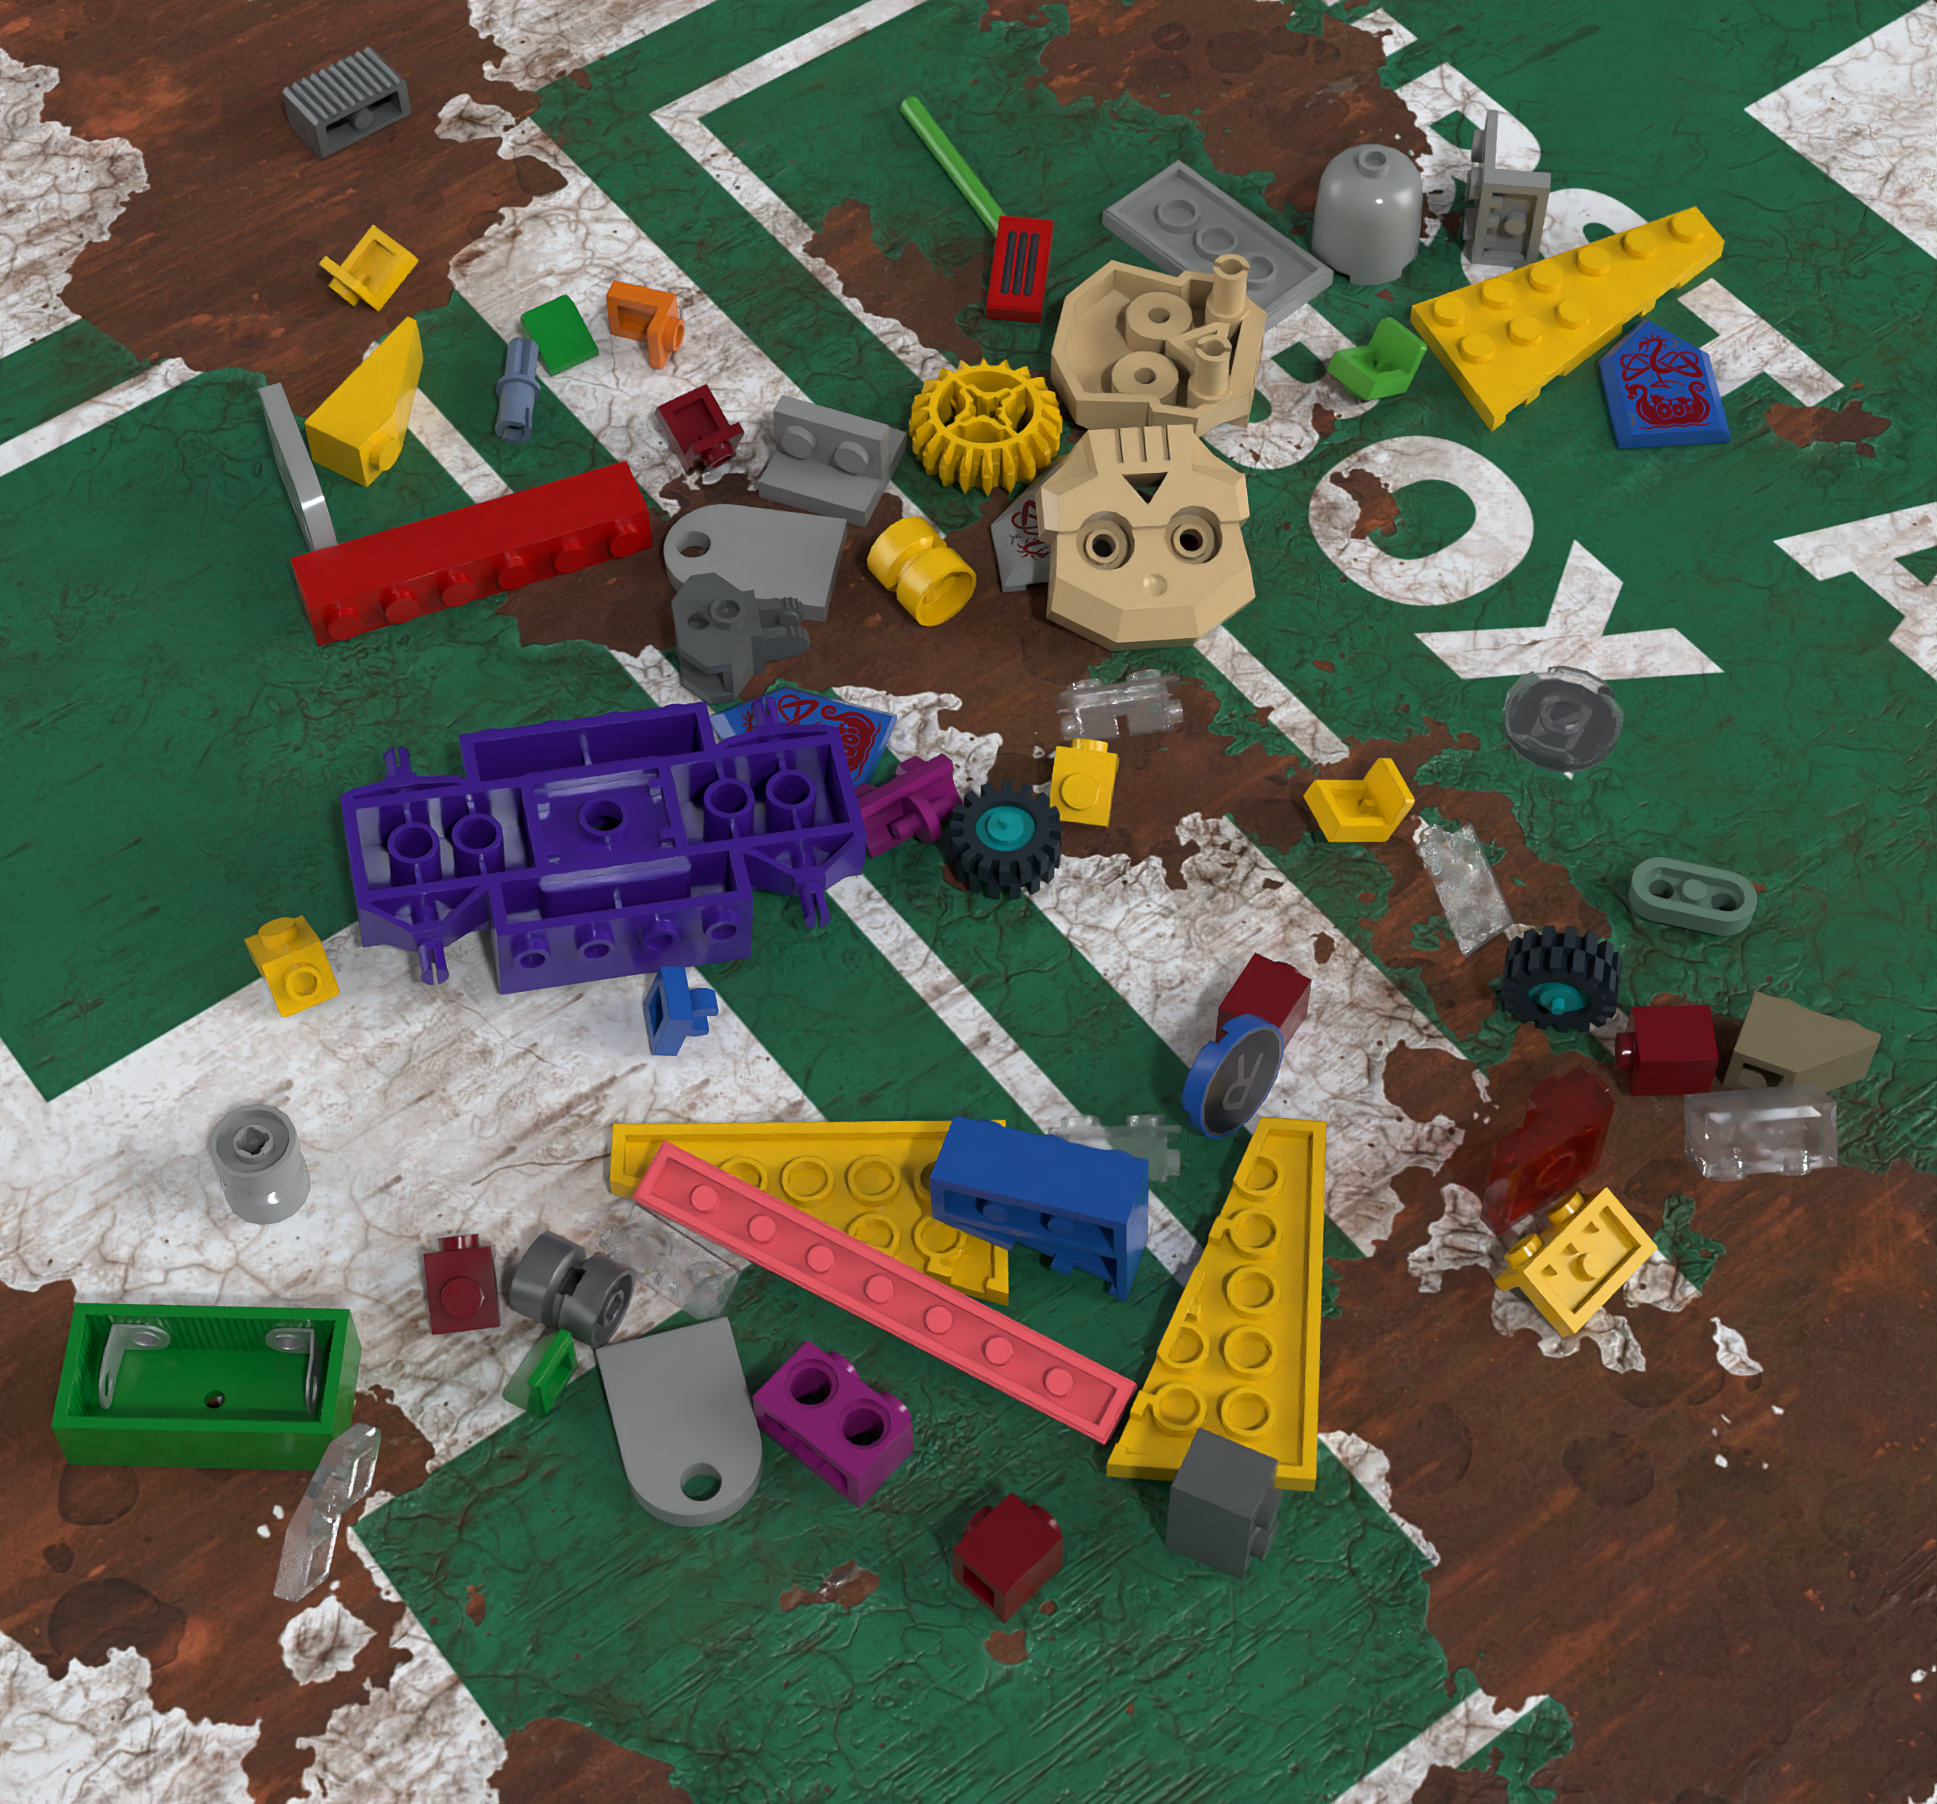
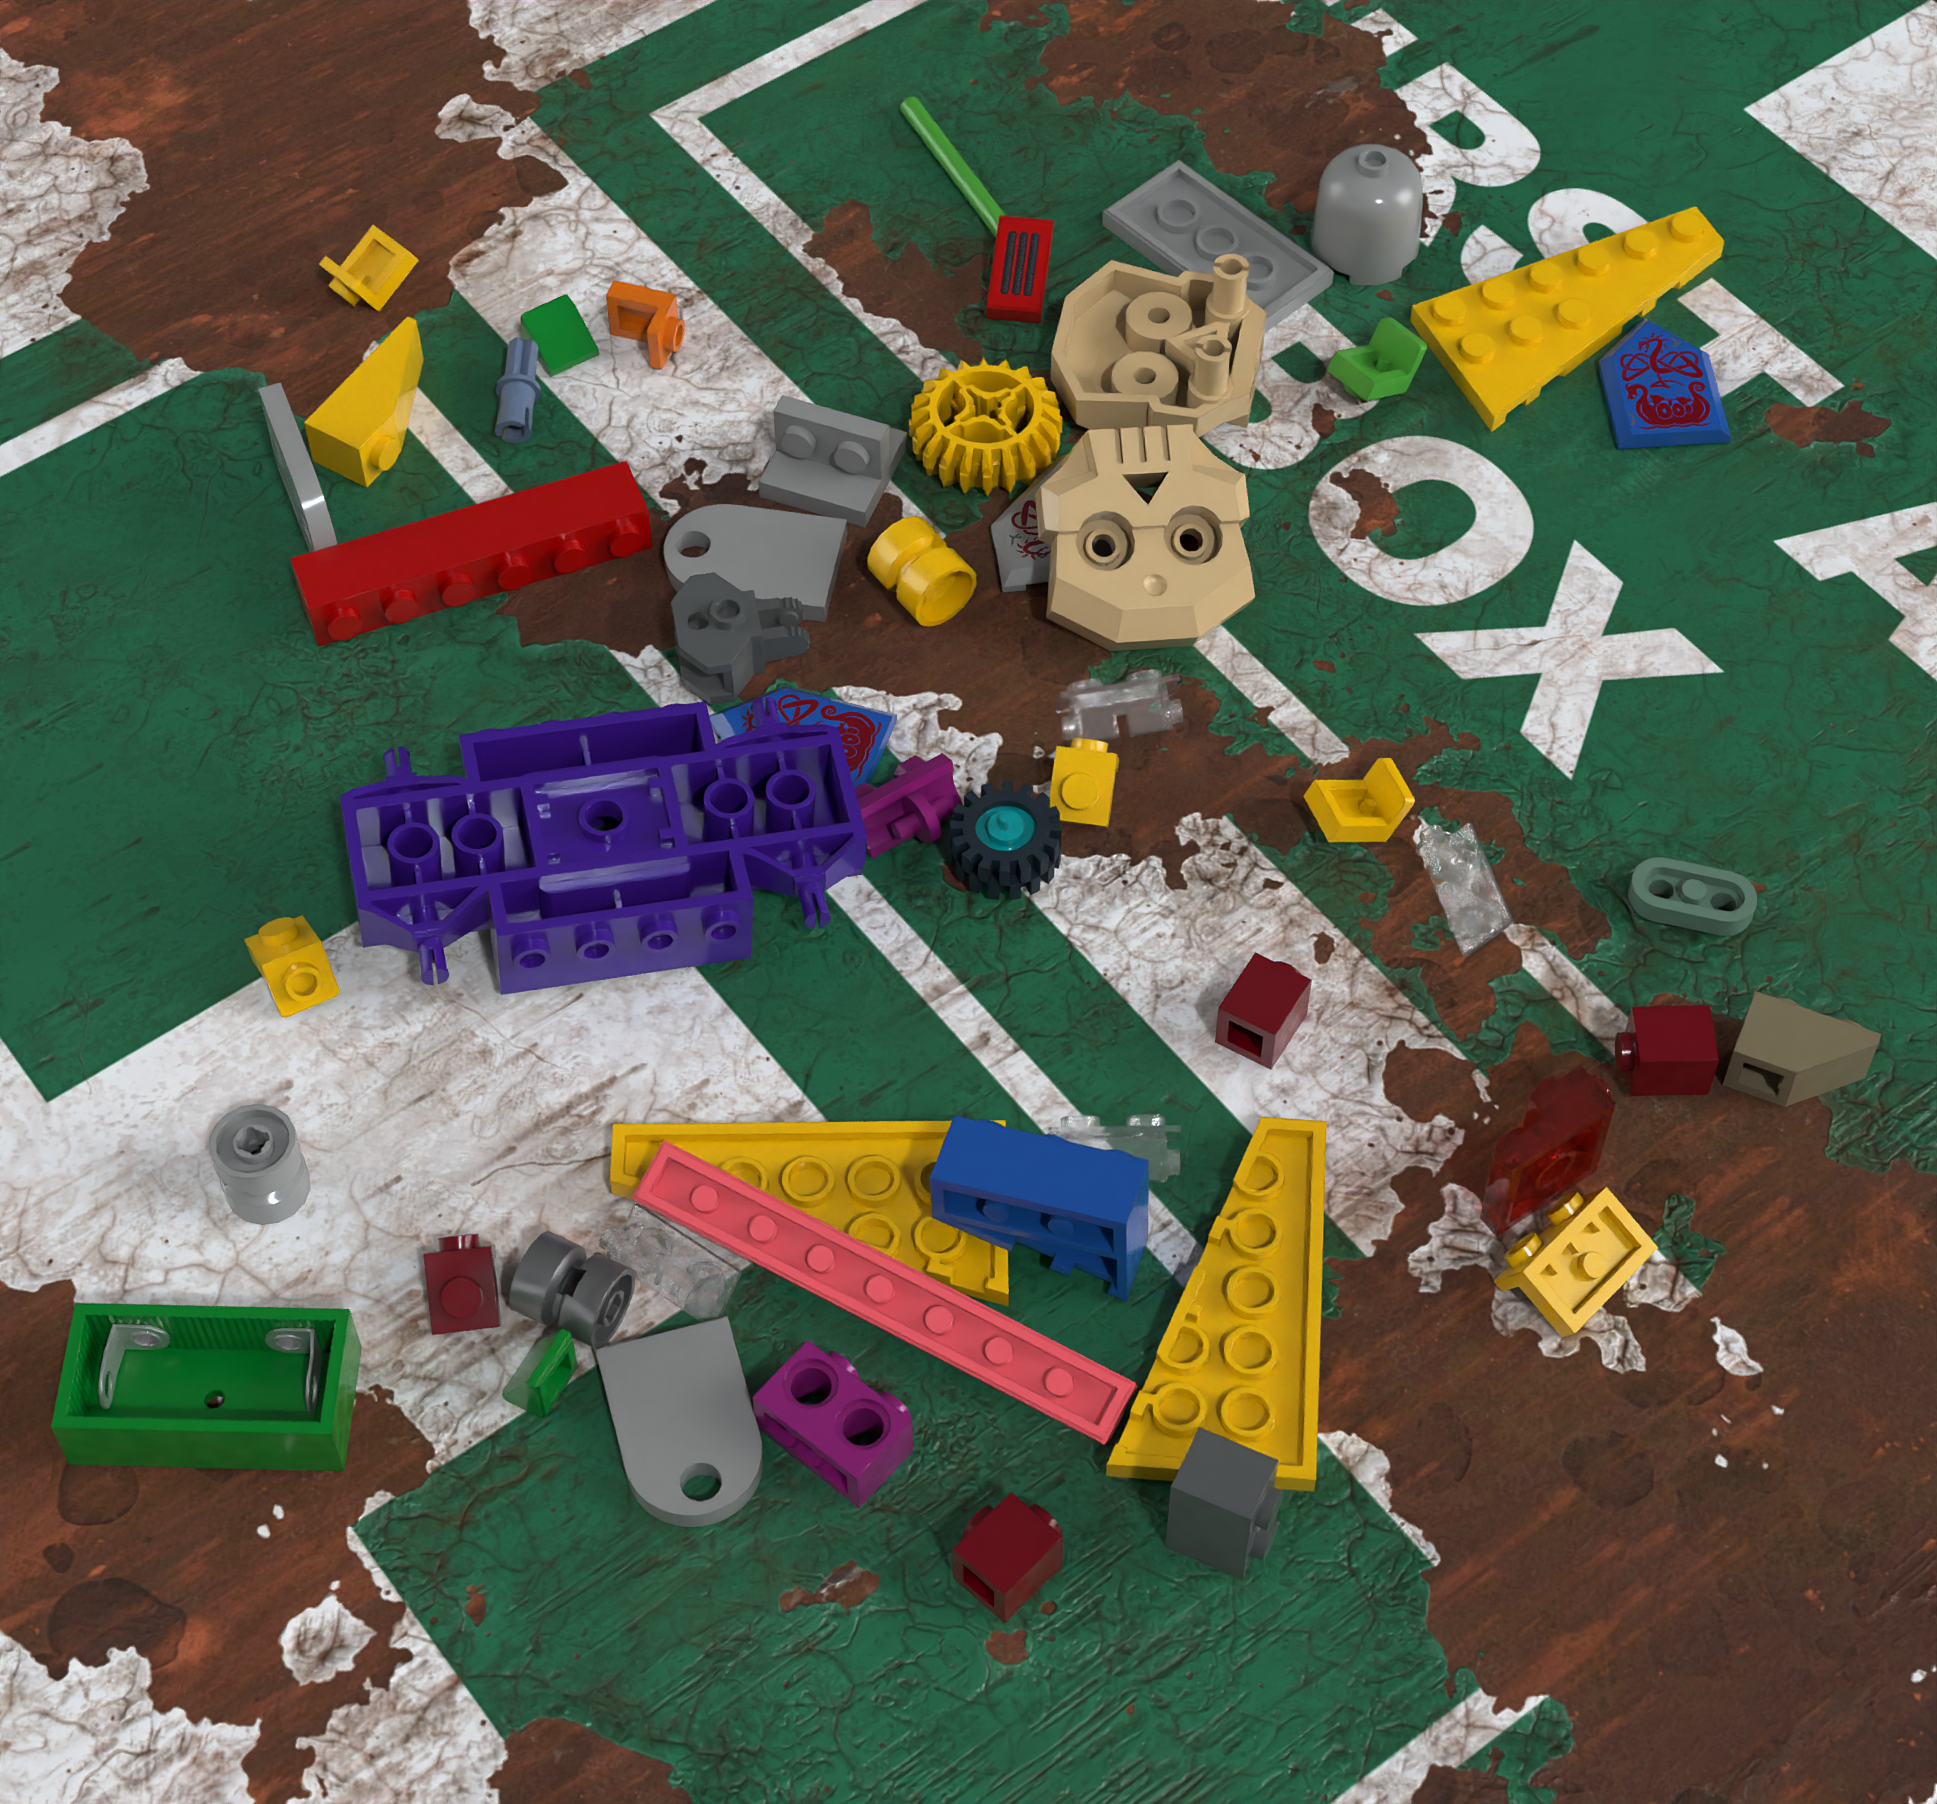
(337, 1484): clear tile -> none
(346, 102): dark grey brick -> none
(676, 1011): blue tile -> none
(699, 429): dark red bracket -> none
(1233, 1076): tile -> none
(1507, 205): light grey bracket -> none
(1561, 979): black wheel -> none
(1562, 719): clear tile -> none
(1760, 1131): clear brick -> none

